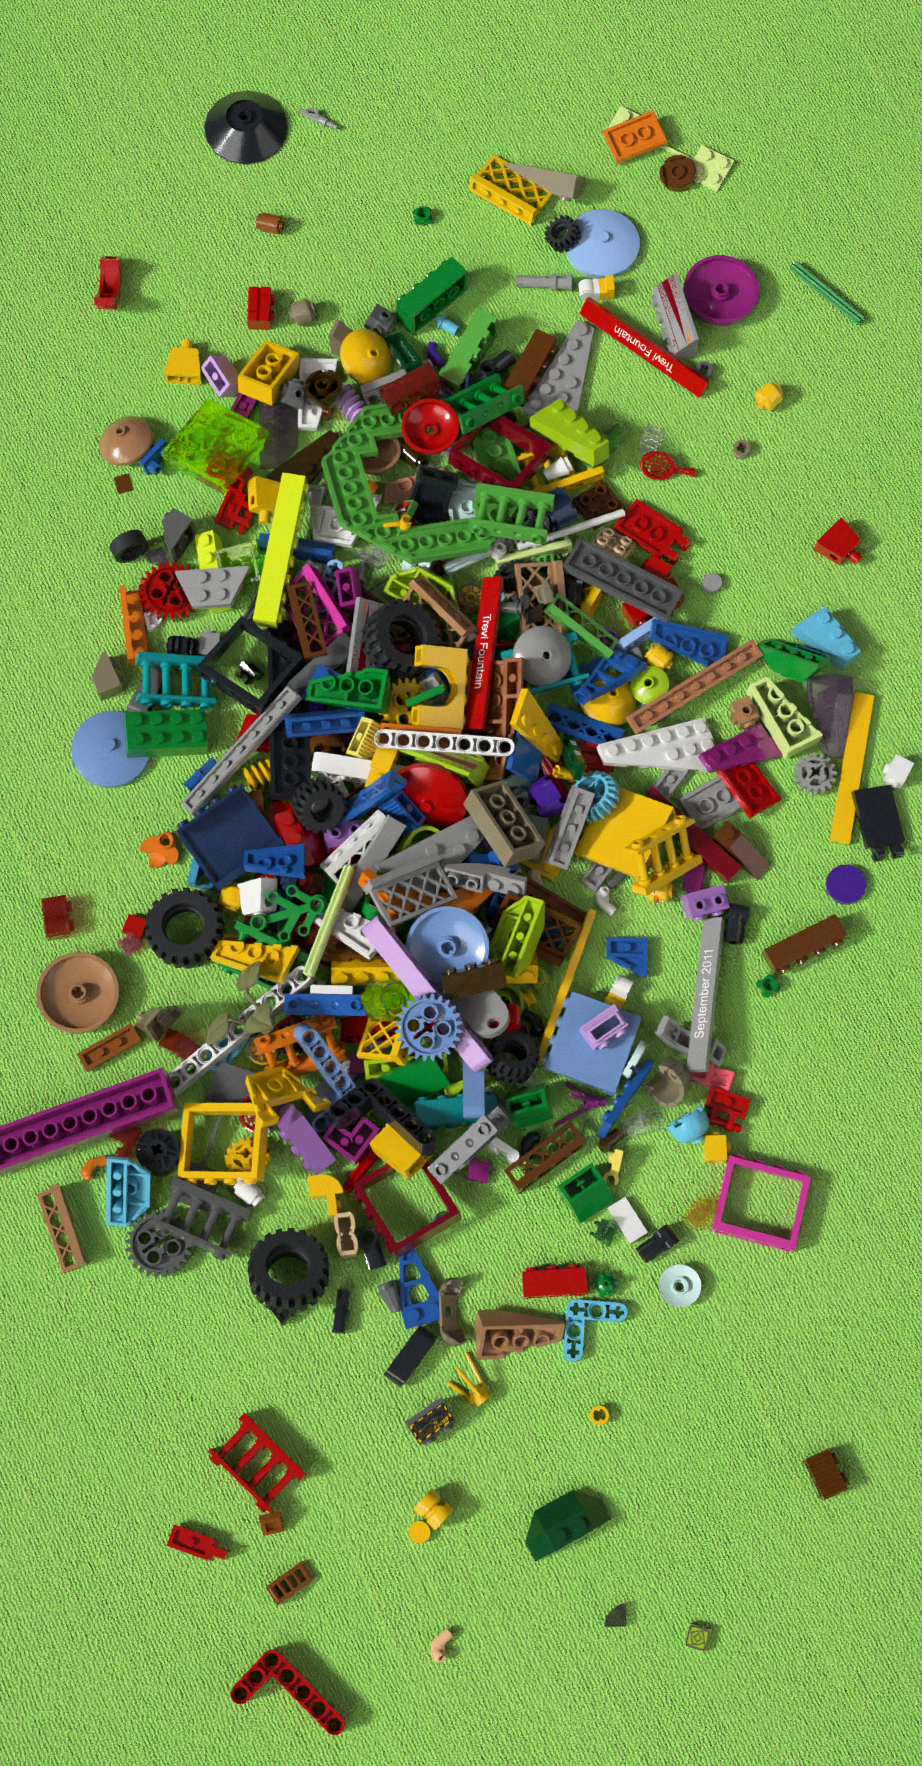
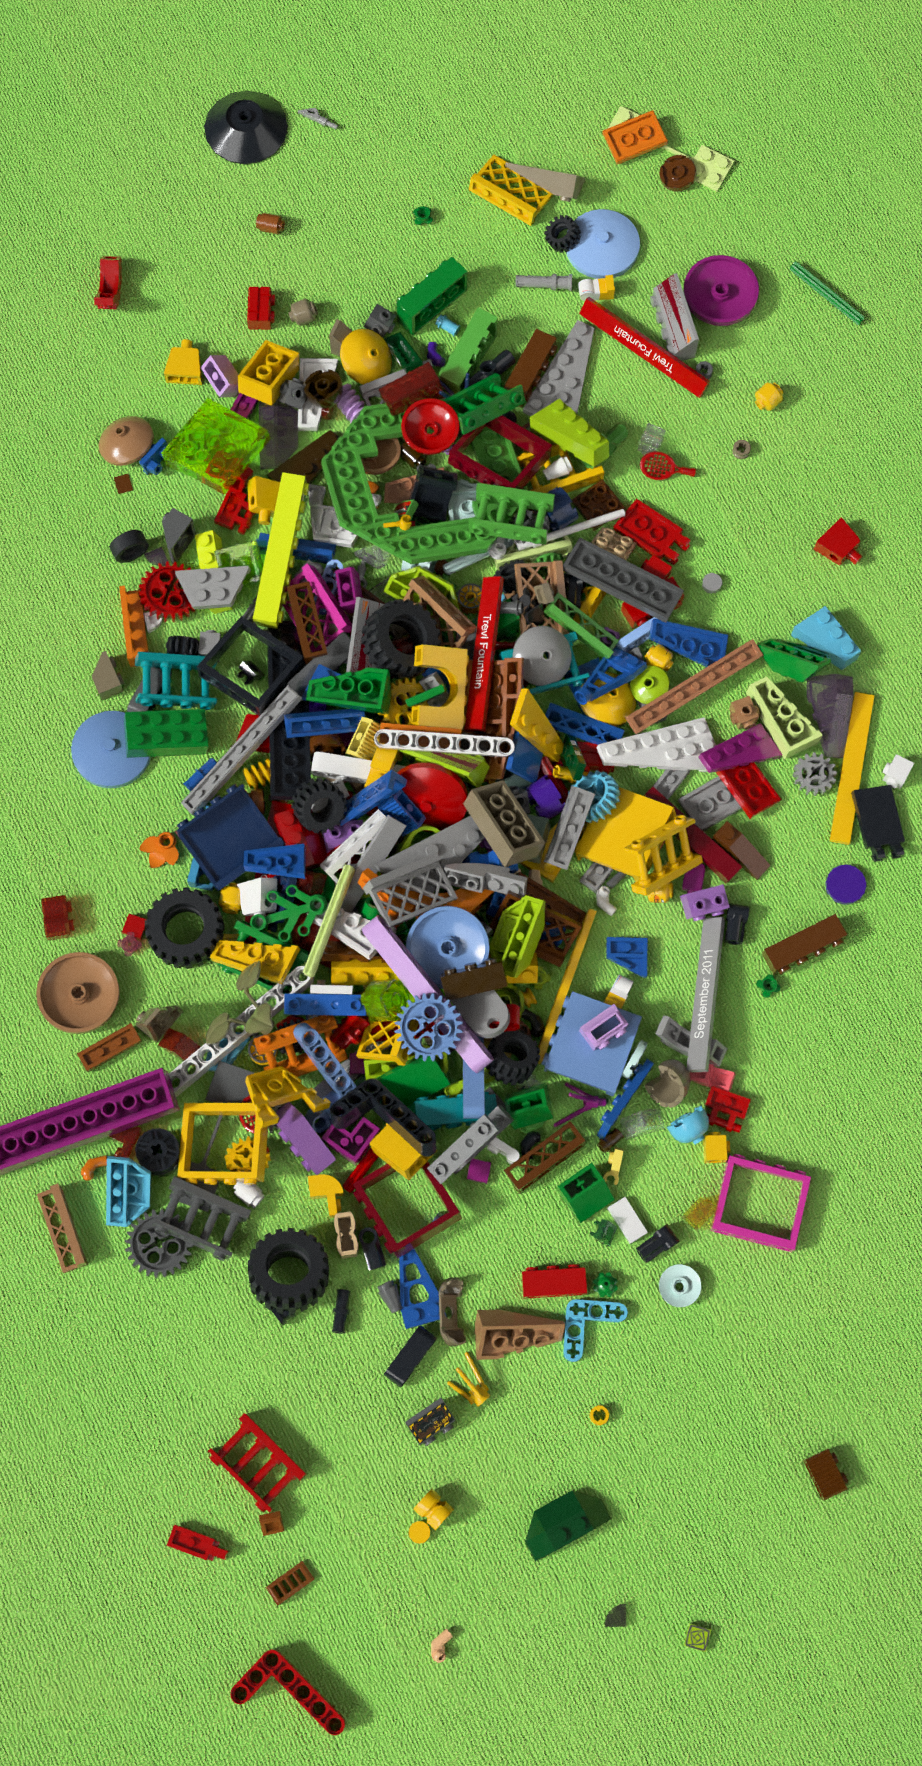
(349, 1031): none -> red hips

